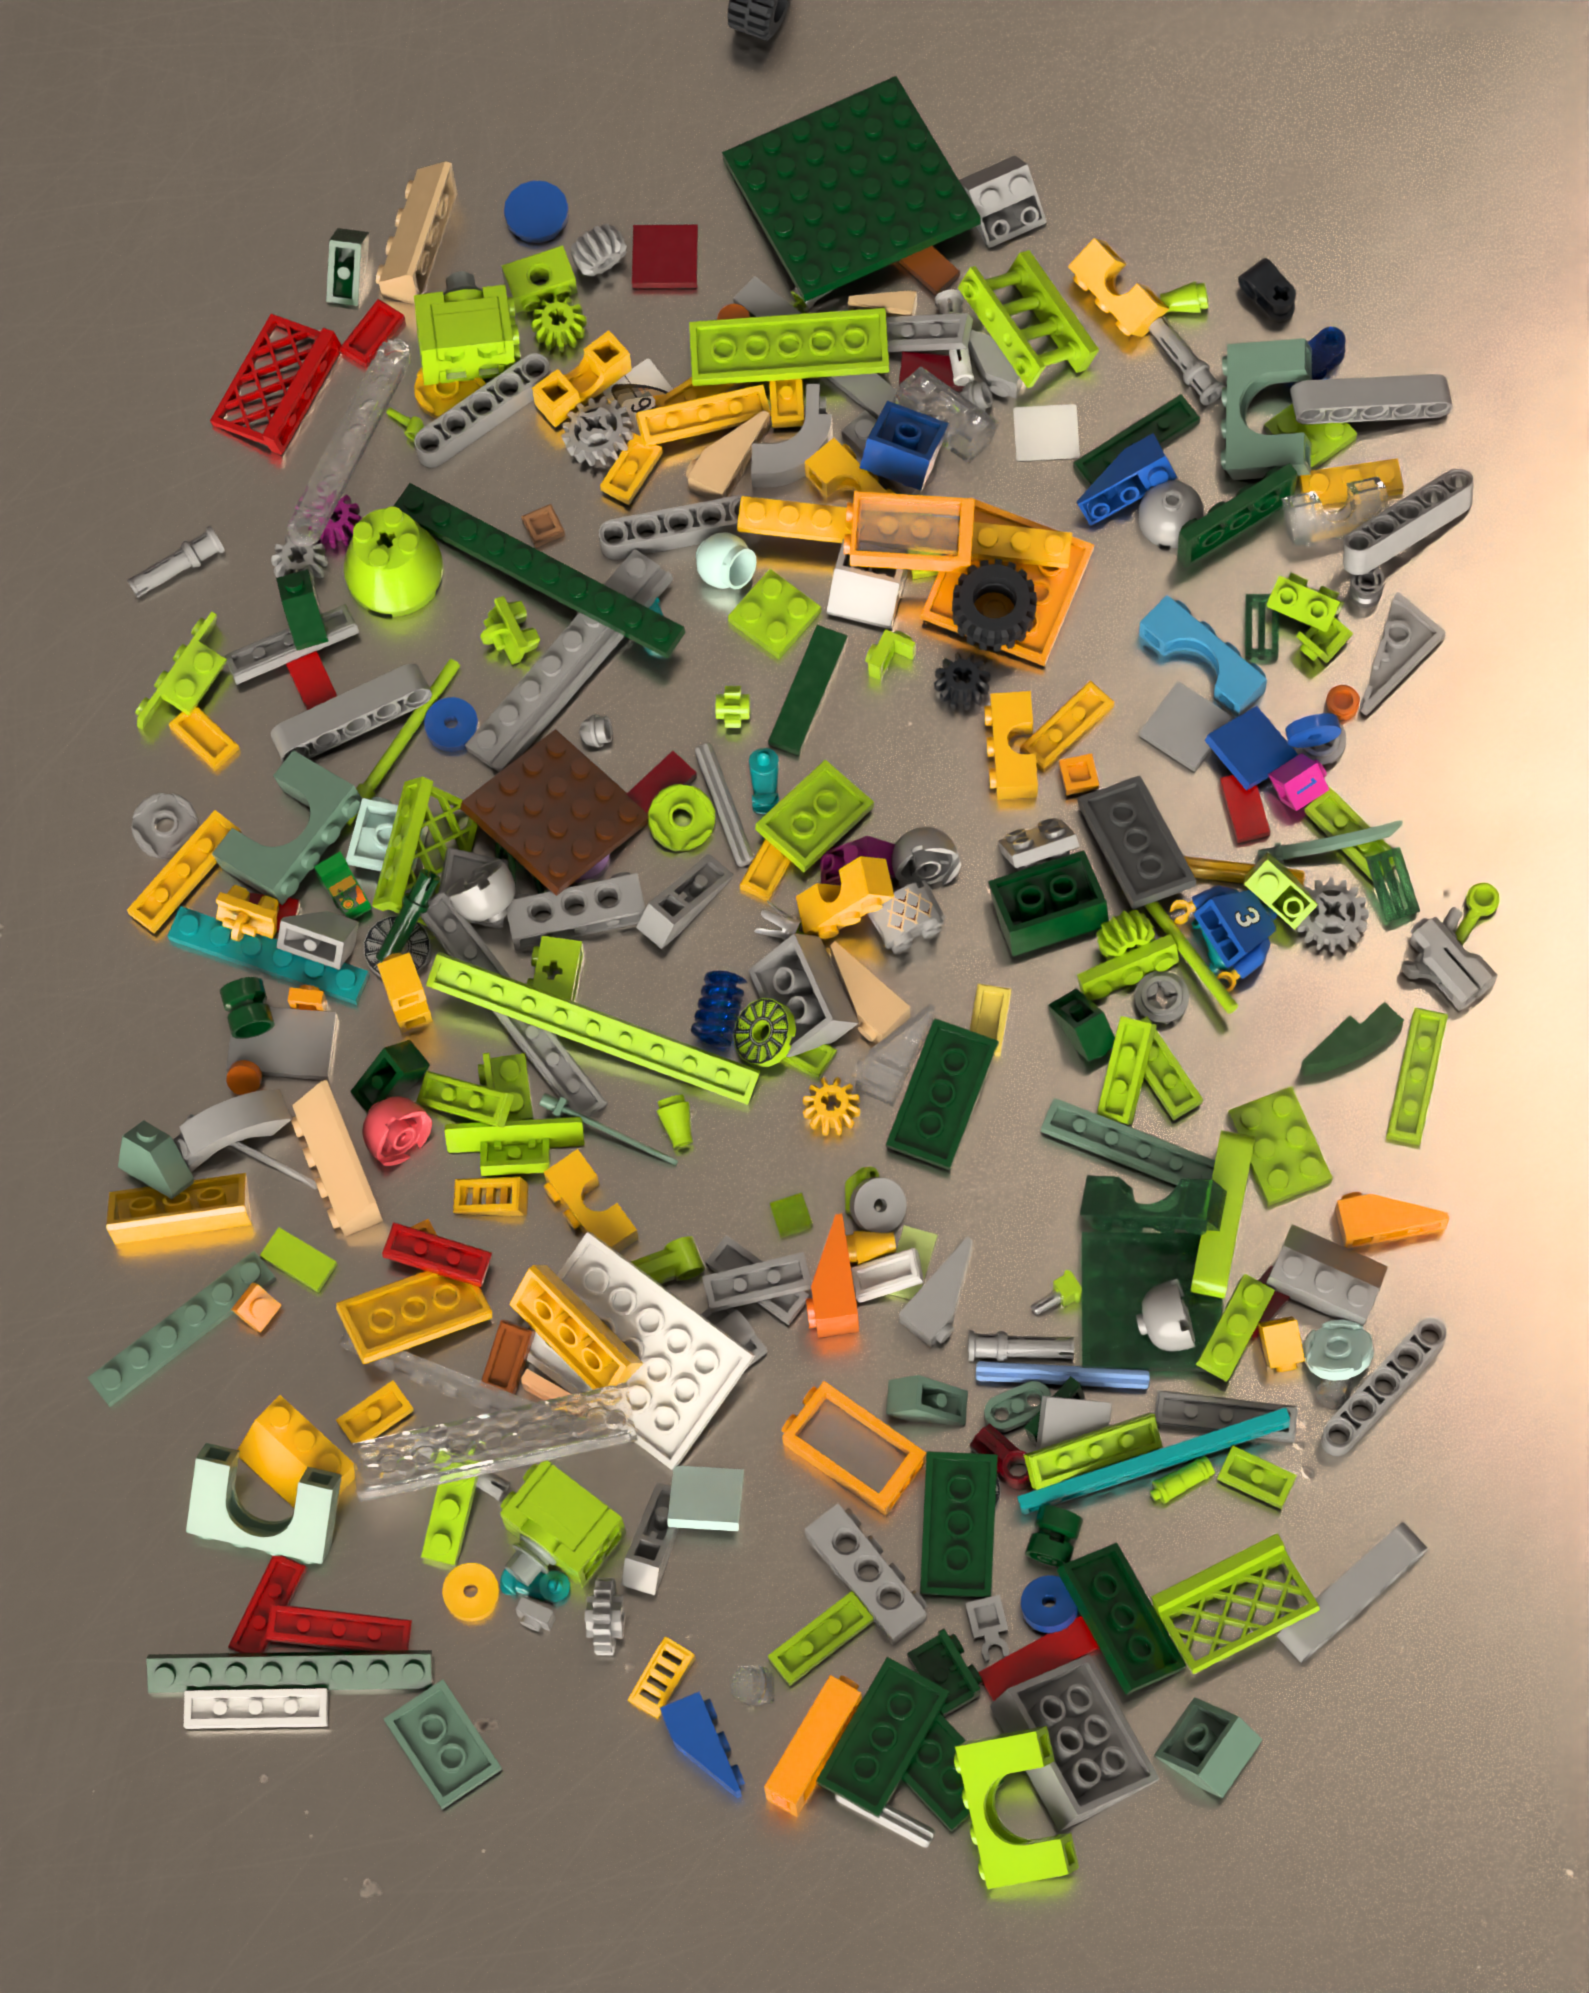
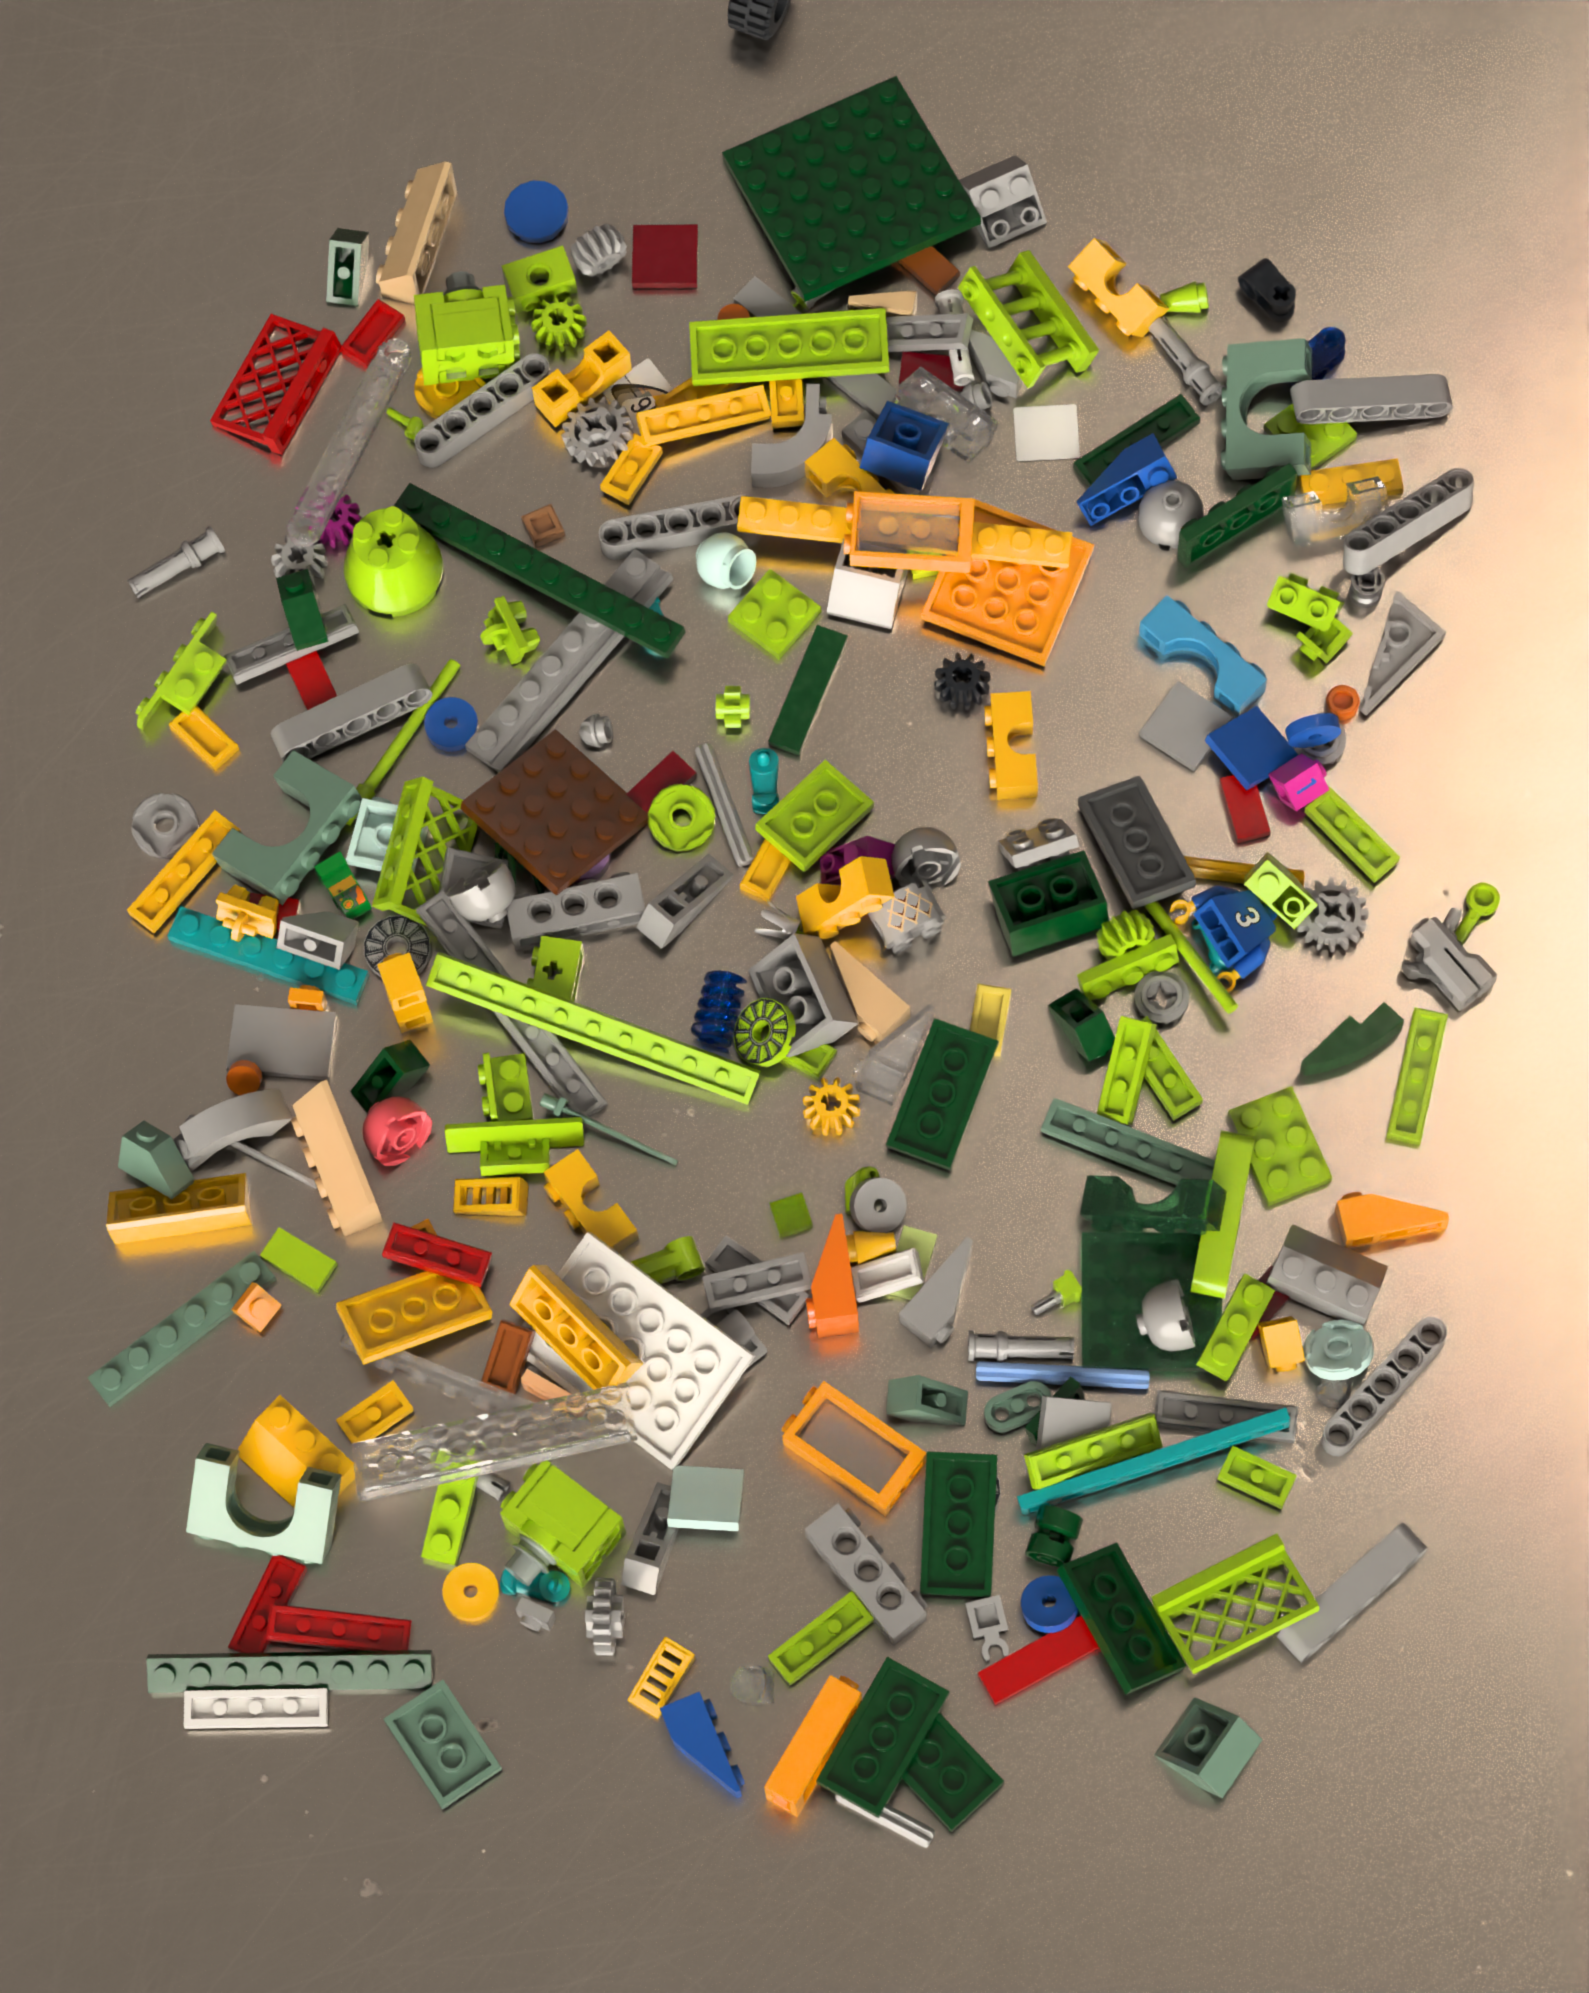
(247, 1007): dark green wheel -> none
(413, 906): dark green pin -> none
(465, 1099): lime tile -> none
(675, 1117): lime cone -> none
(726, 460): tan slope -> none
(880, 655): lime bracket -> none
(942, 1664): dark green bracket -> none
(991, 1441): dark red piece -> none
(1000, 580): black tyre -> none
(1003, 1855): arch -> none
(1067, 725): yellow tile -> none
(1078, 774): light orange plate -> none
(1089, 1736): light grey slope -> none
(1181, 1480): lime piece -> none
(1261, 652): clear green tile -> none
(1332, 843): sand green sword -> none
(1381, 889): clear green tile -> none

